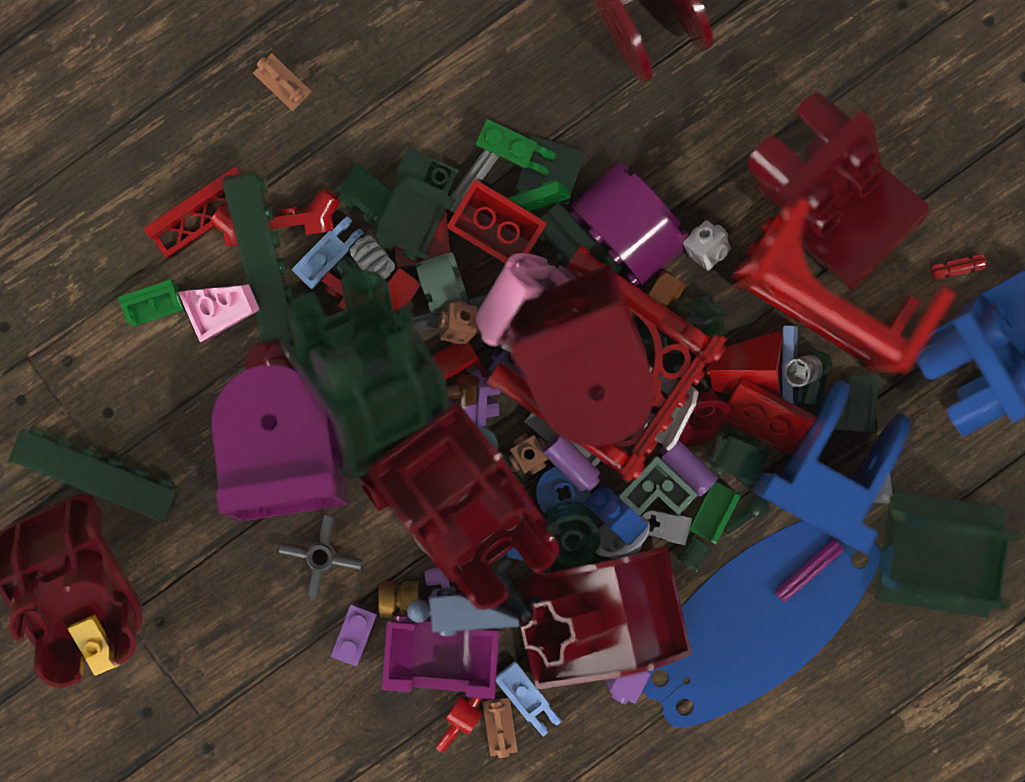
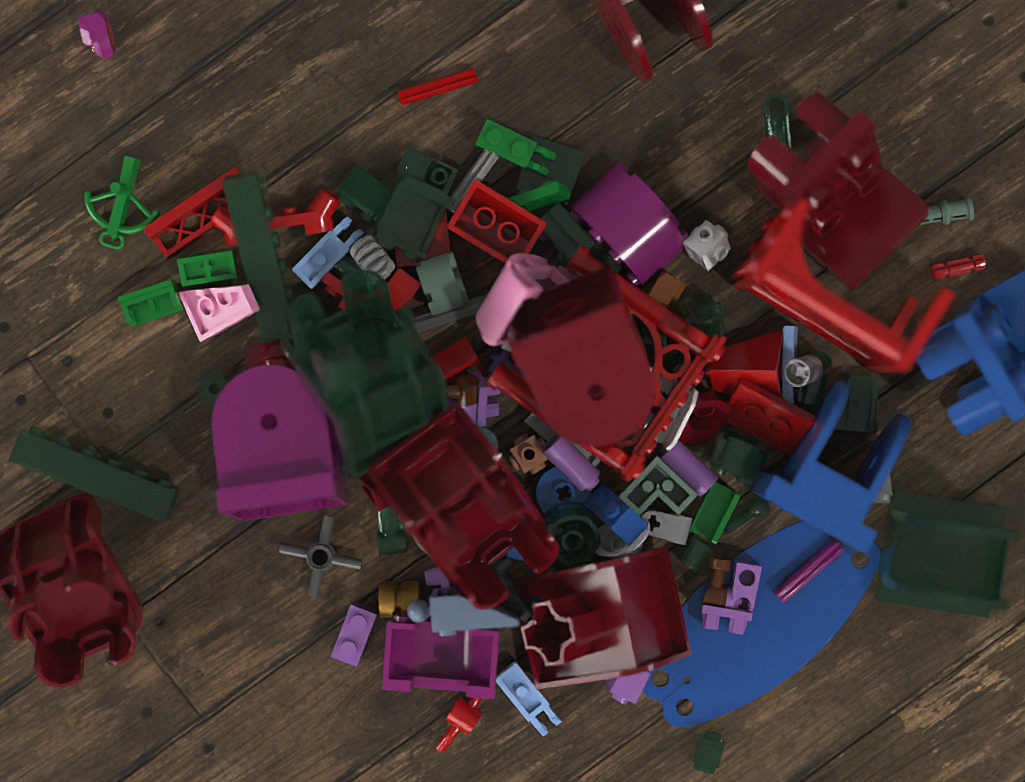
(92, 643): yellow plate -> none
(98, 34): none -> magenta rock
(124, 193): none -> green piece
(208, 266): none -> green hinge
(209, 378): none -> clear green brick
(281, 81): nougat hinge -> none
(391, 534): none -> clear green piece
(437, 86): none -> red axle
(458, 322): nougat brick -> none
(500, 727): nougat hinge -> none
(708, 752): none -> clear green brick
(731, 602): none -> medium lavender hips
(778, 124): none -> clear green piece
(950, 211): none -> sand green pin

